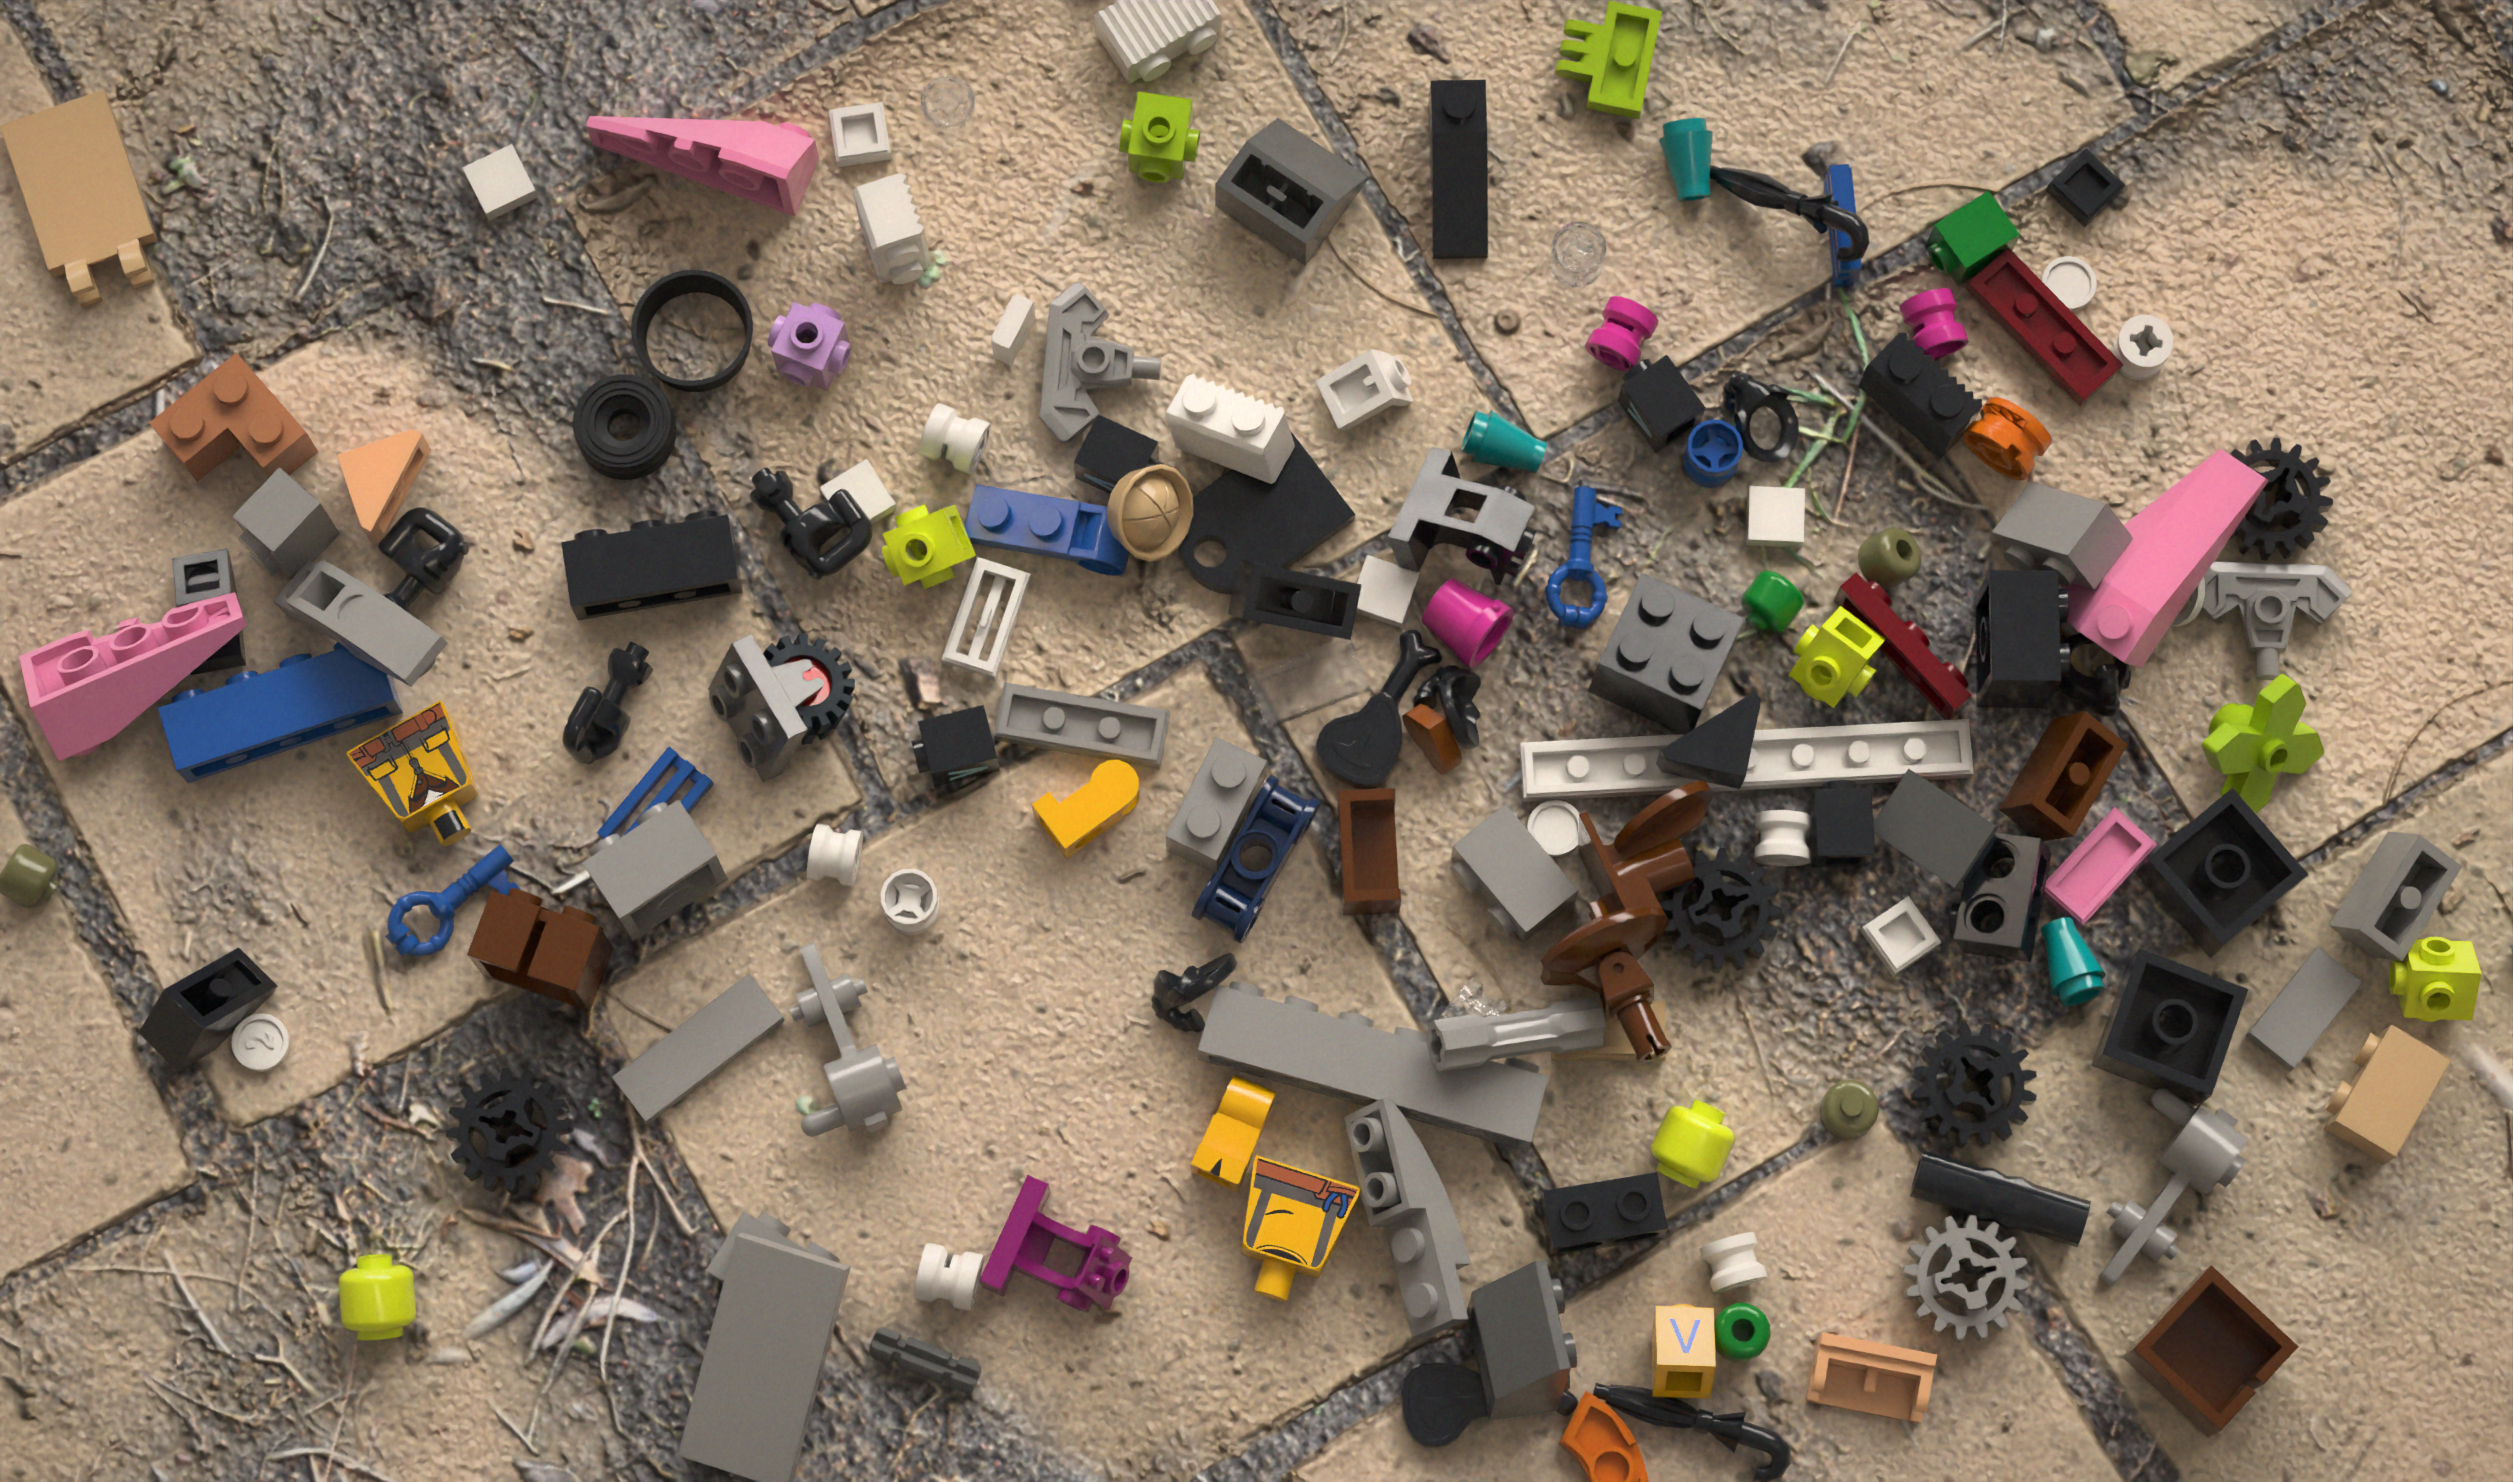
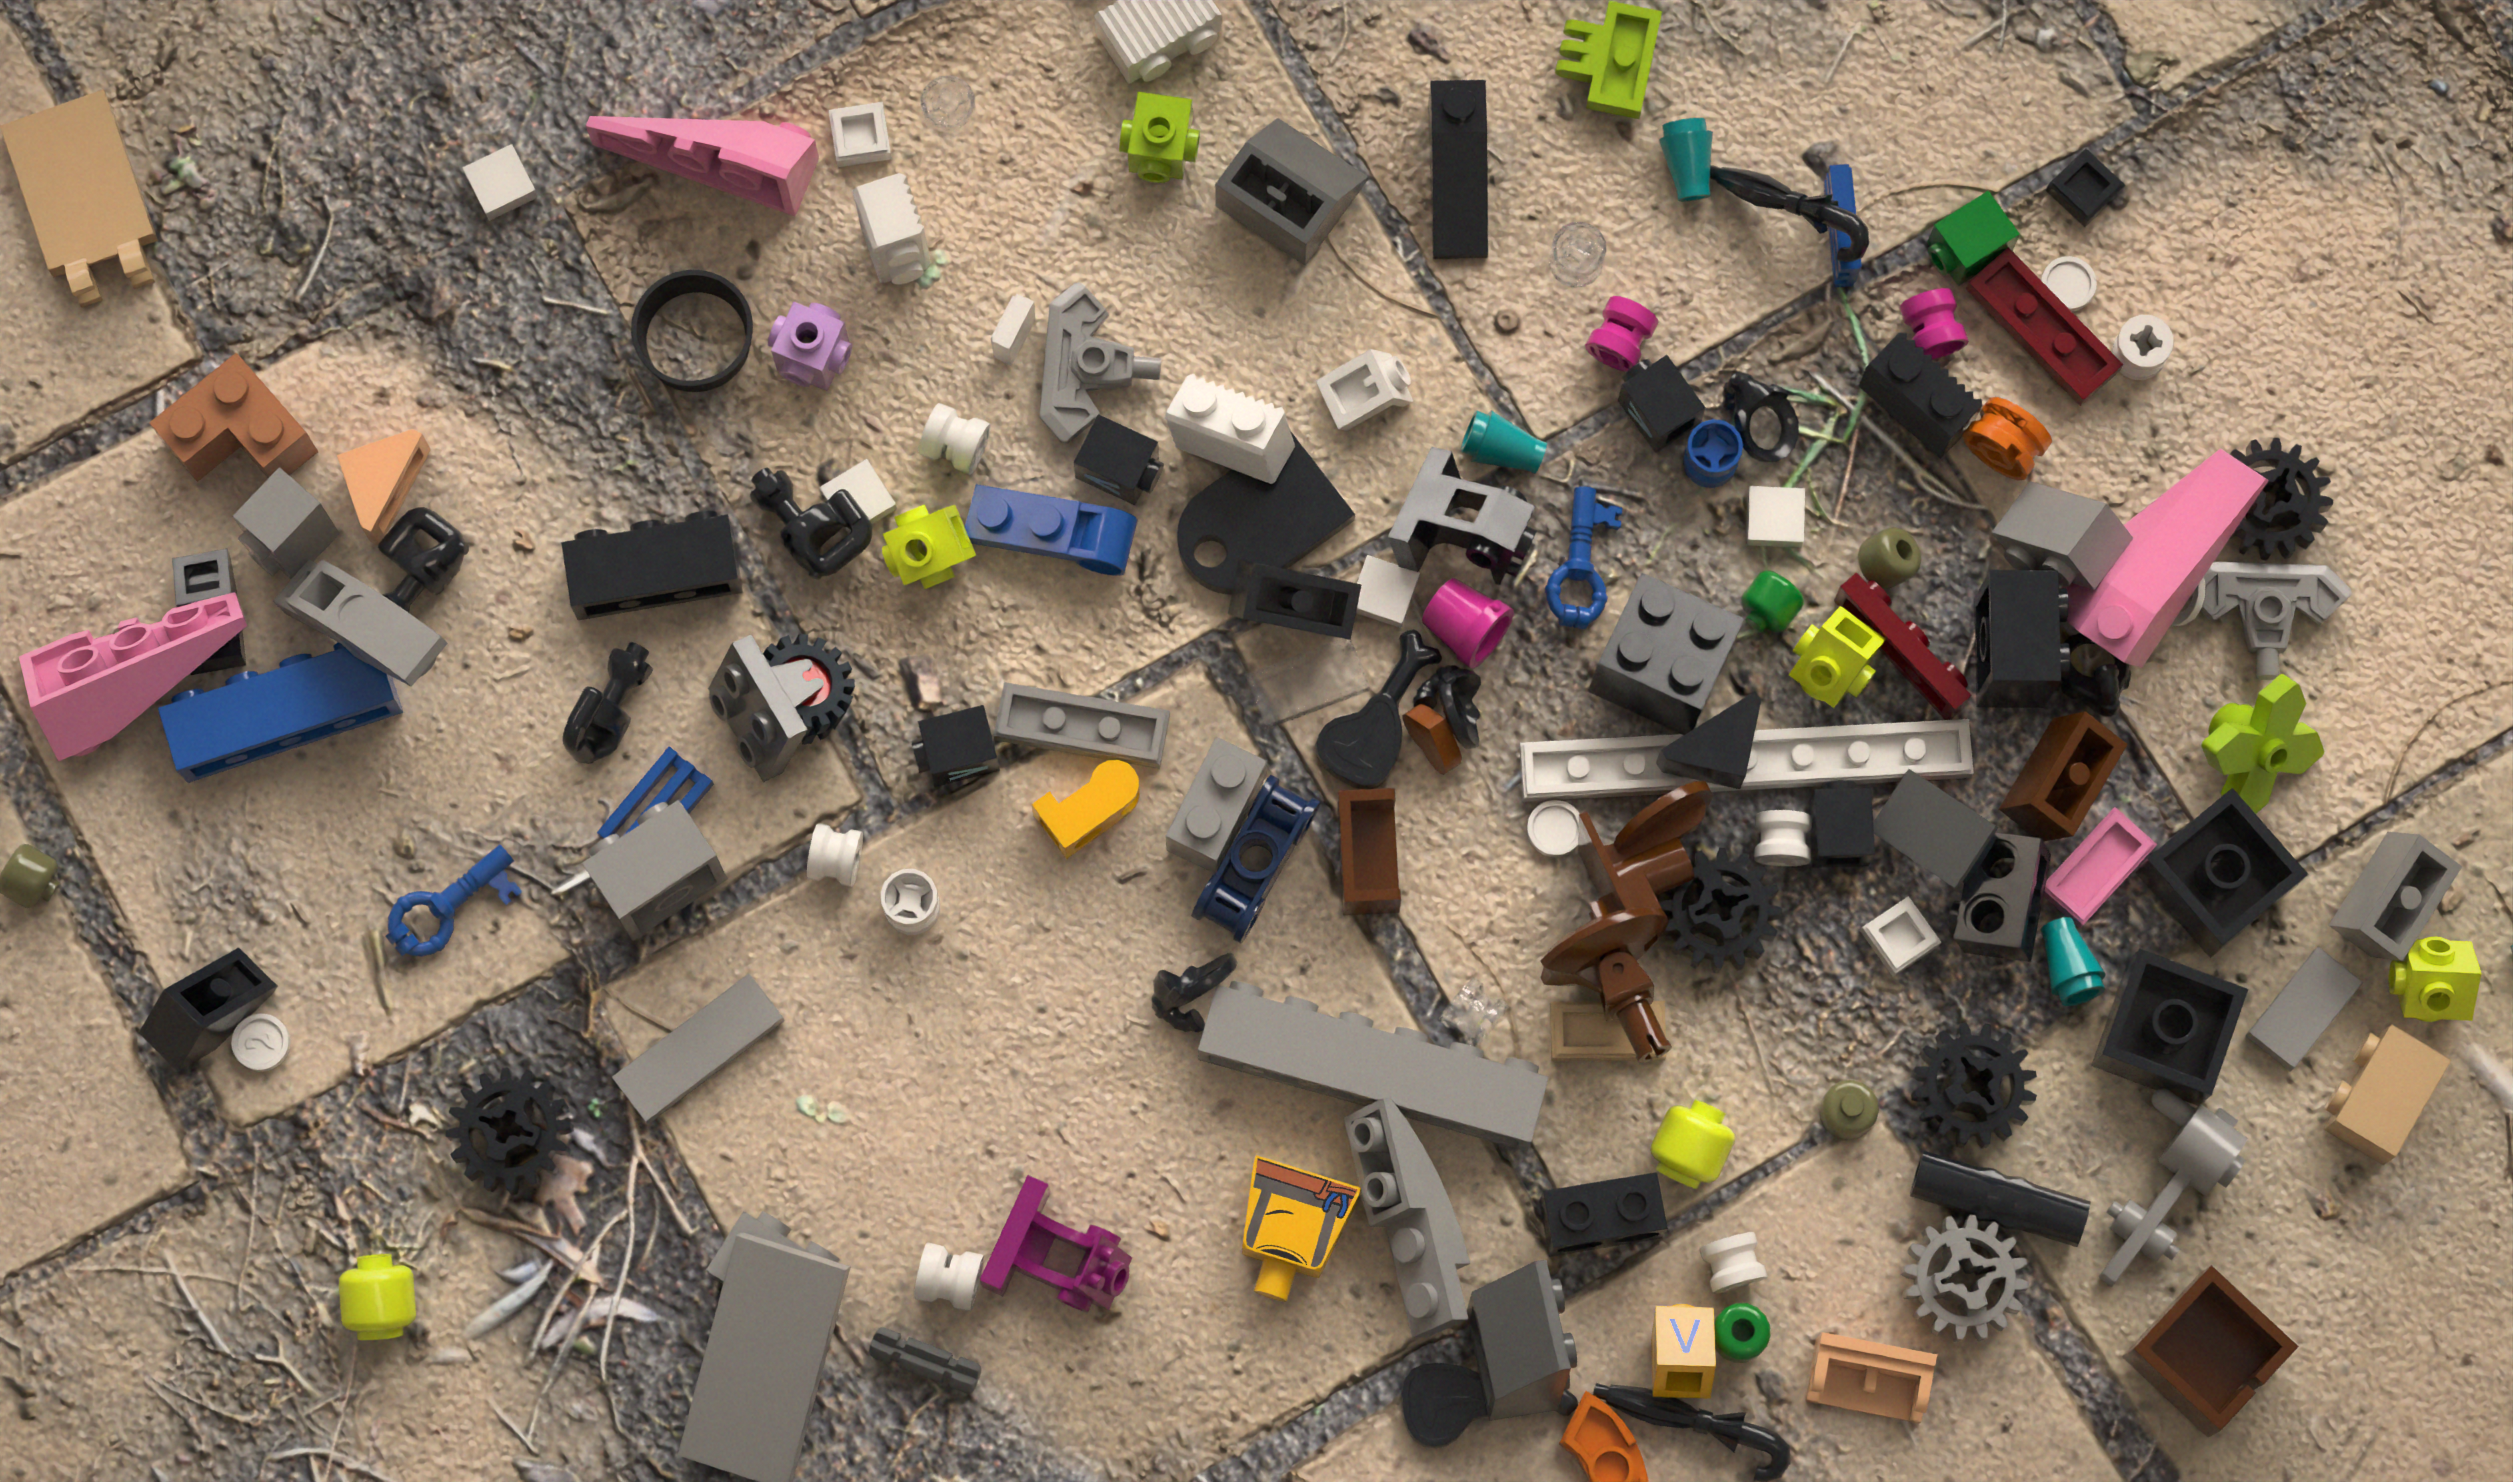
(421, 772): torso -> none
(540, 948): reddish brown piece -> none
(619, 396): black tyre -> none
(860, 1079): light grey piece -> none
(972, 662): white tile -> none
(1151, 511): tan hat -> none
(1233, 1133): yellow leg -> none
(1477, 1039): light grey axle -> none
(1512, 875): light grey brick -> none

